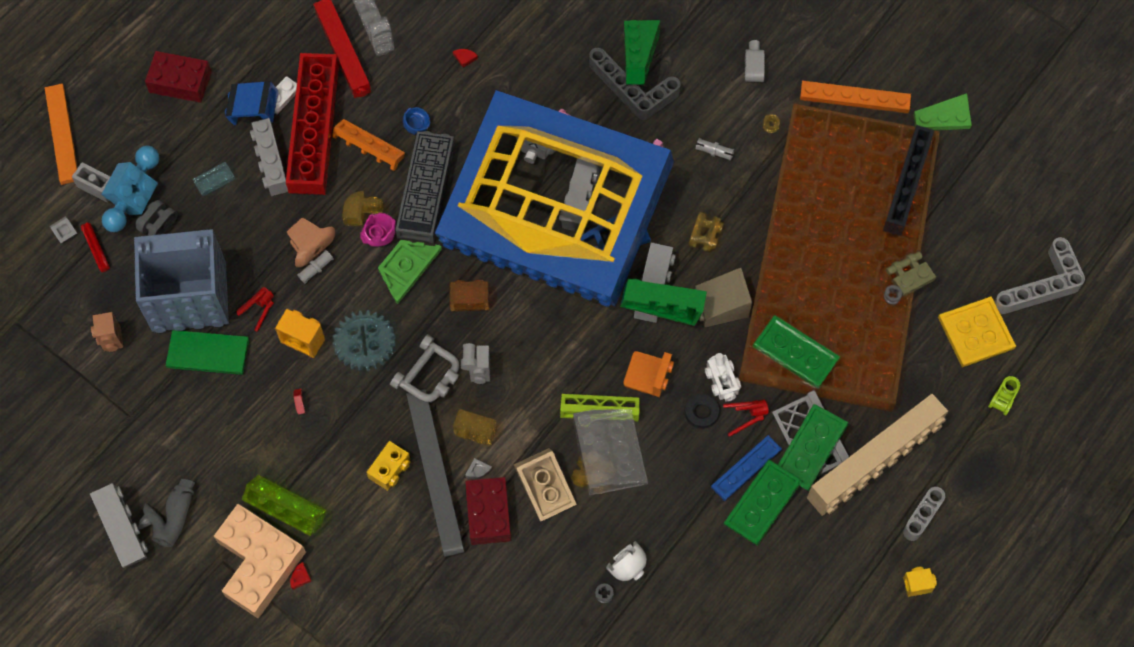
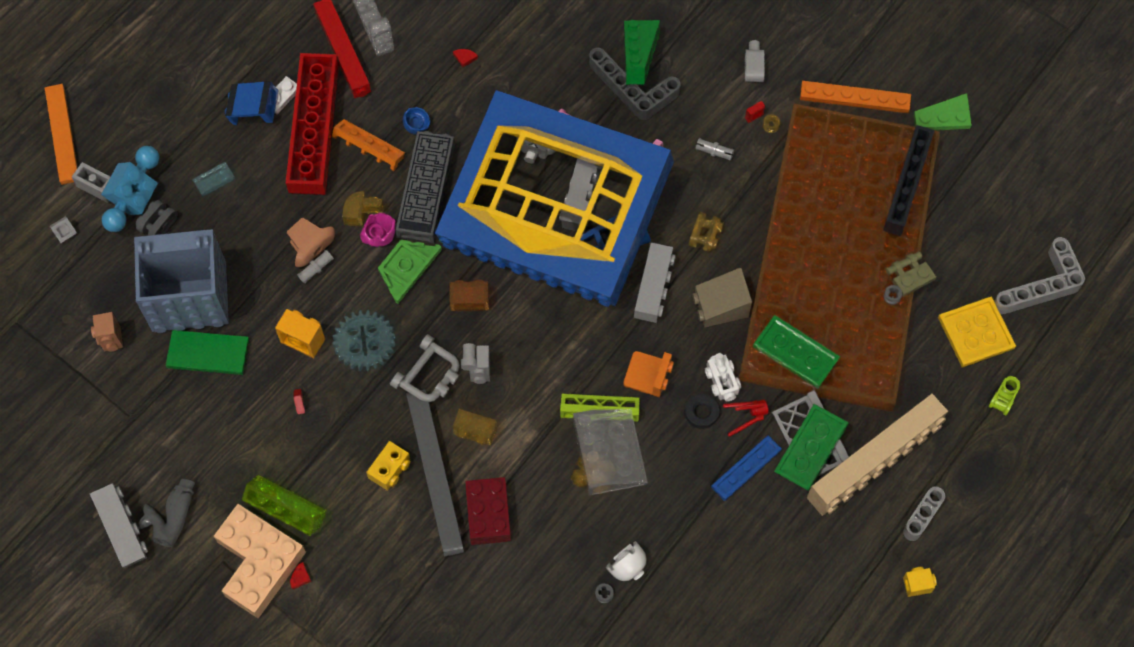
(95, 247): red axle -> none
(178, 76): dark red brick -> none
(261, 298): red plant -> none
(270, 157): light grey brick -> none
(478, 470): light grey tile -> none
(545, 484): tan slope -> none
(664, 301): green wedge -> none
(755, 112): none -> red tile
(762, 502): green tile -> none

